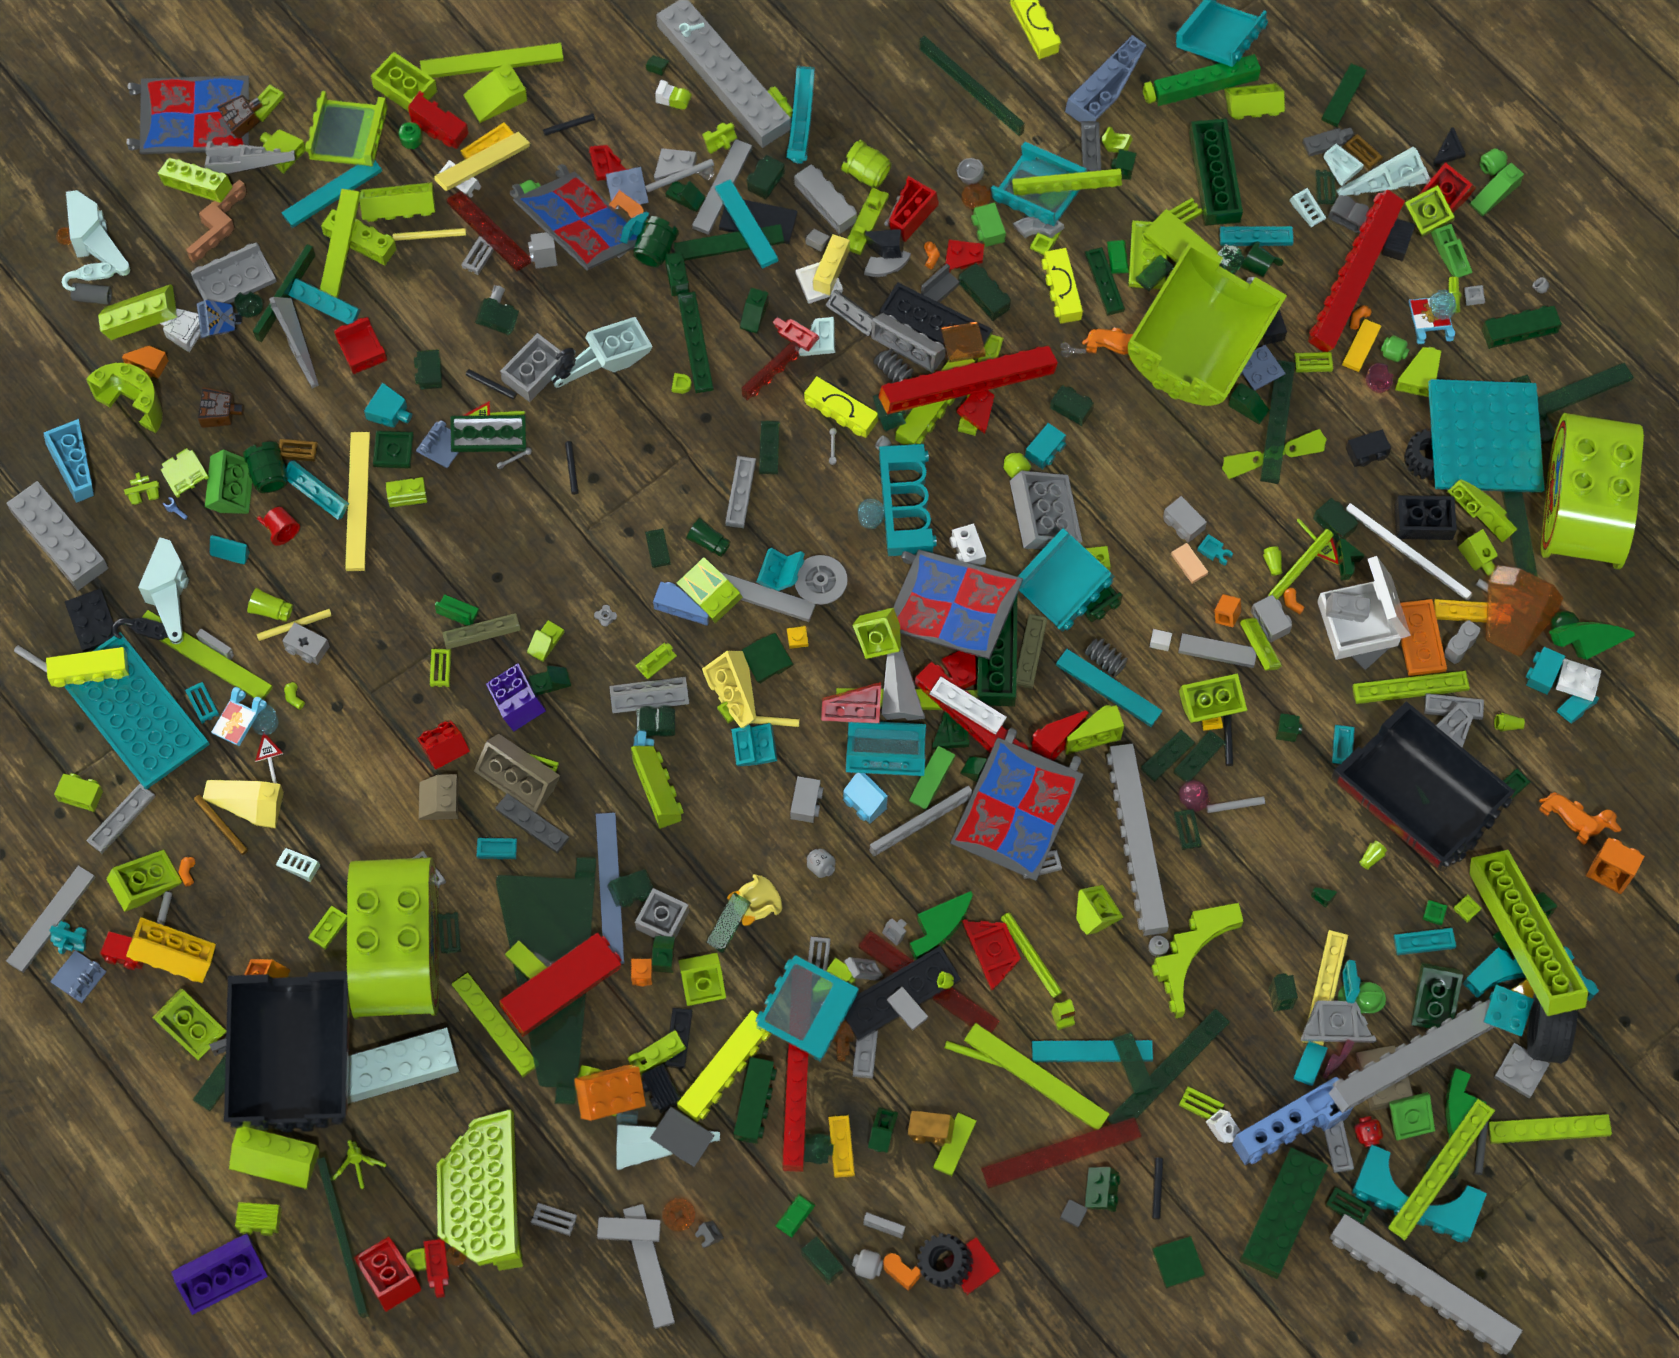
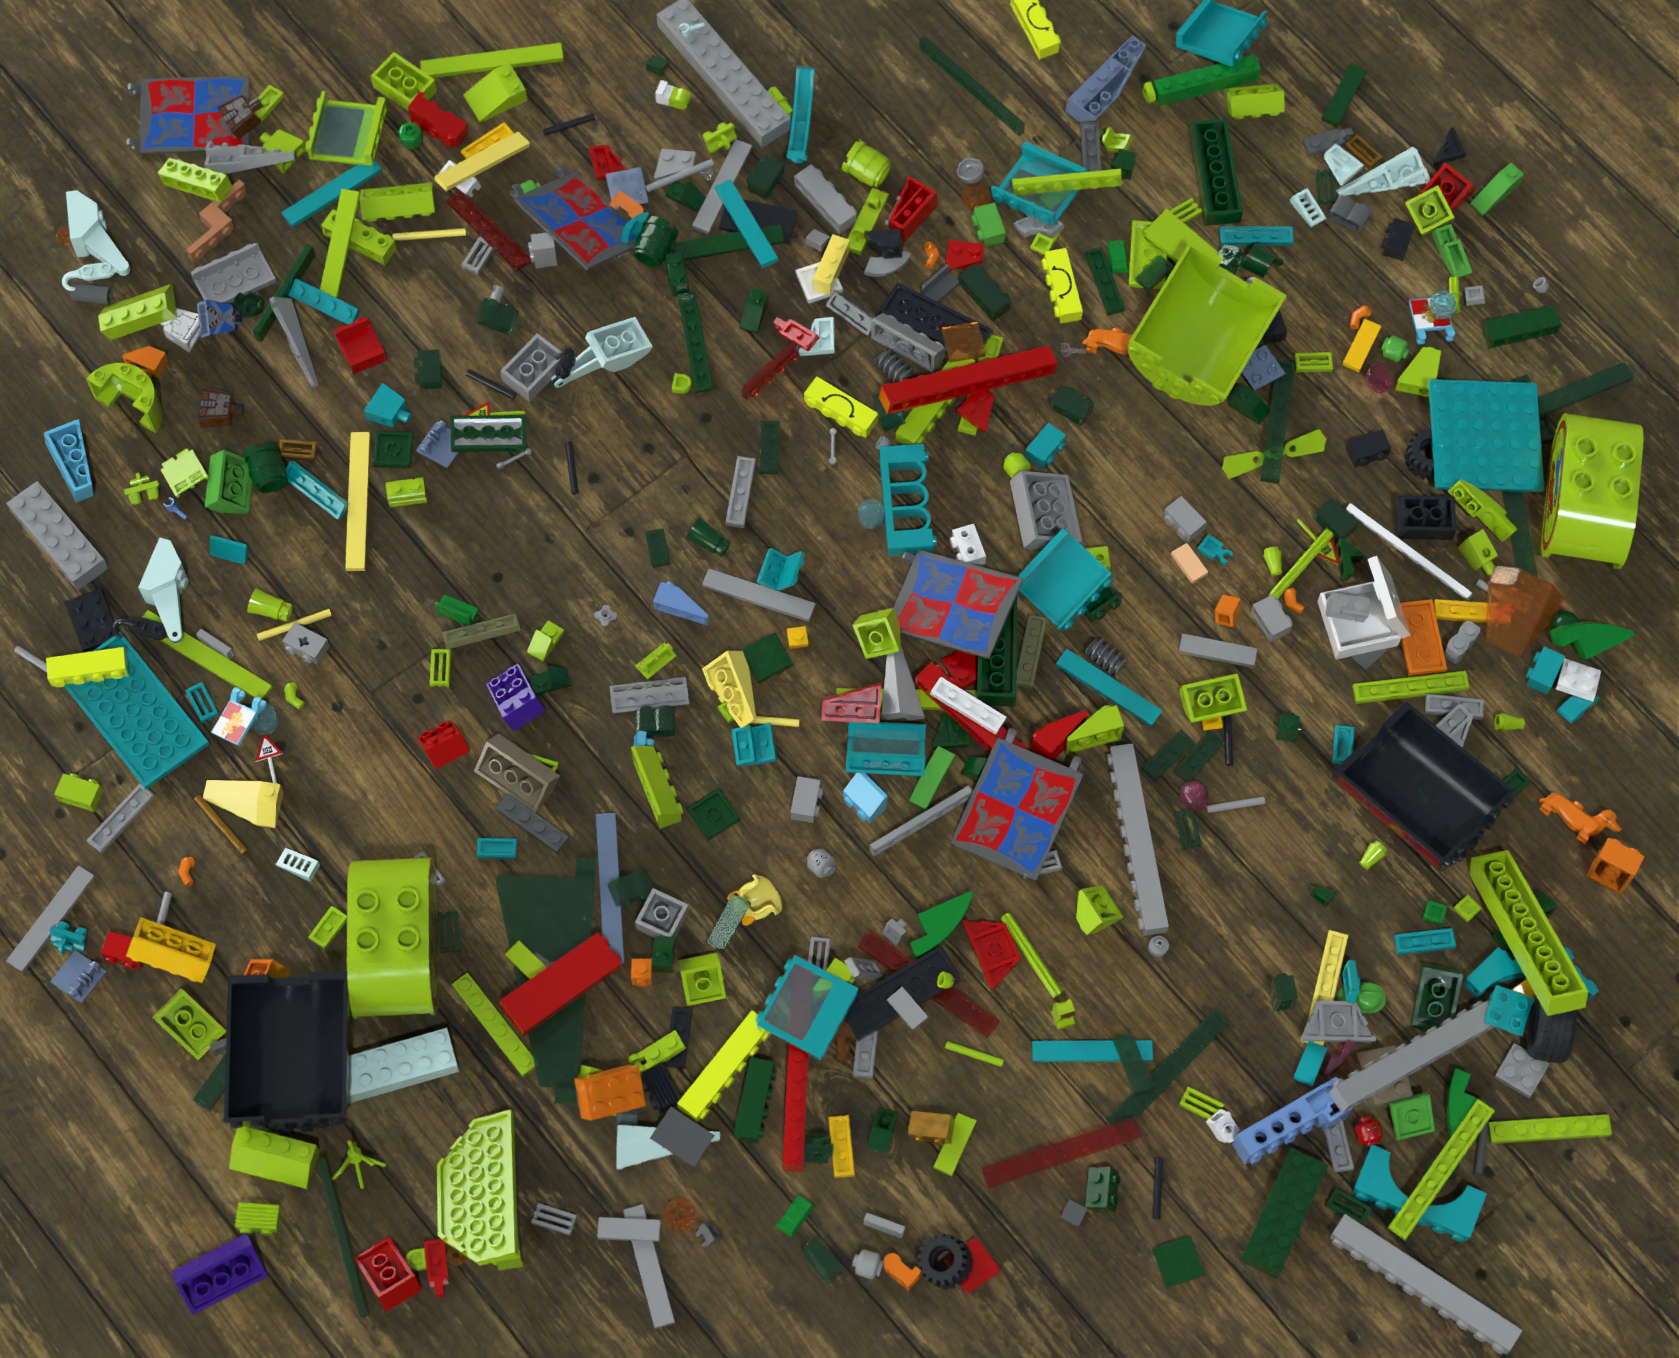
(143, 880): lime slope -> none
(281, 525): red hat -> none
(439, 797): dark tan slope -> none
(709, 590): lime slope -> none
(713, 814): none -> dark green tile
(821, 580): light grey piece -> none
(1036, 1077): lime tile -> none
(1160, 640): white slope -> none
(1206, 926): lime arch -> none
(1260, 644): lime tile -> none
(1355, 271): red brick -> none
(1493, 161): bright green head -> none

